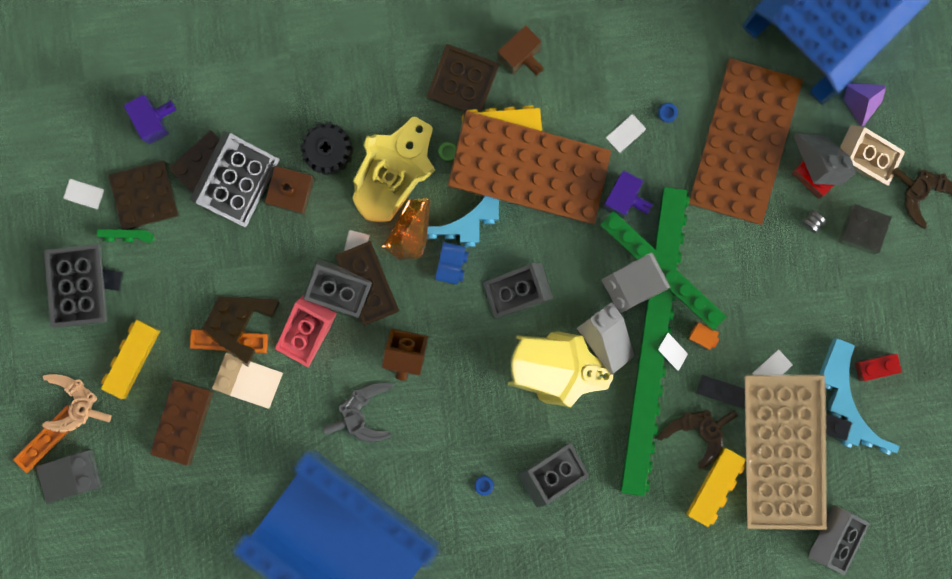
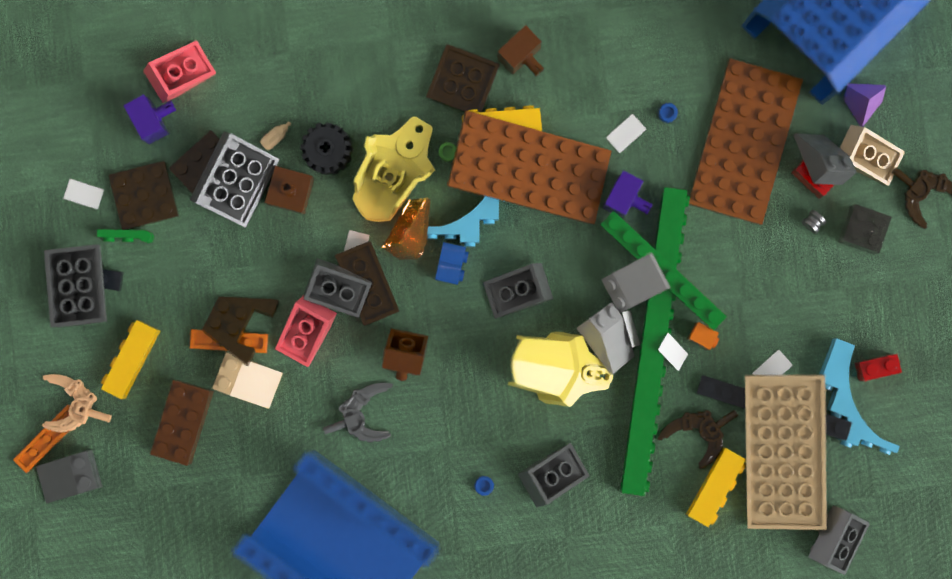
(179, 71): none -> coral slope
(274, 136): none -> tan piece
(631, 328): none -> white sticker

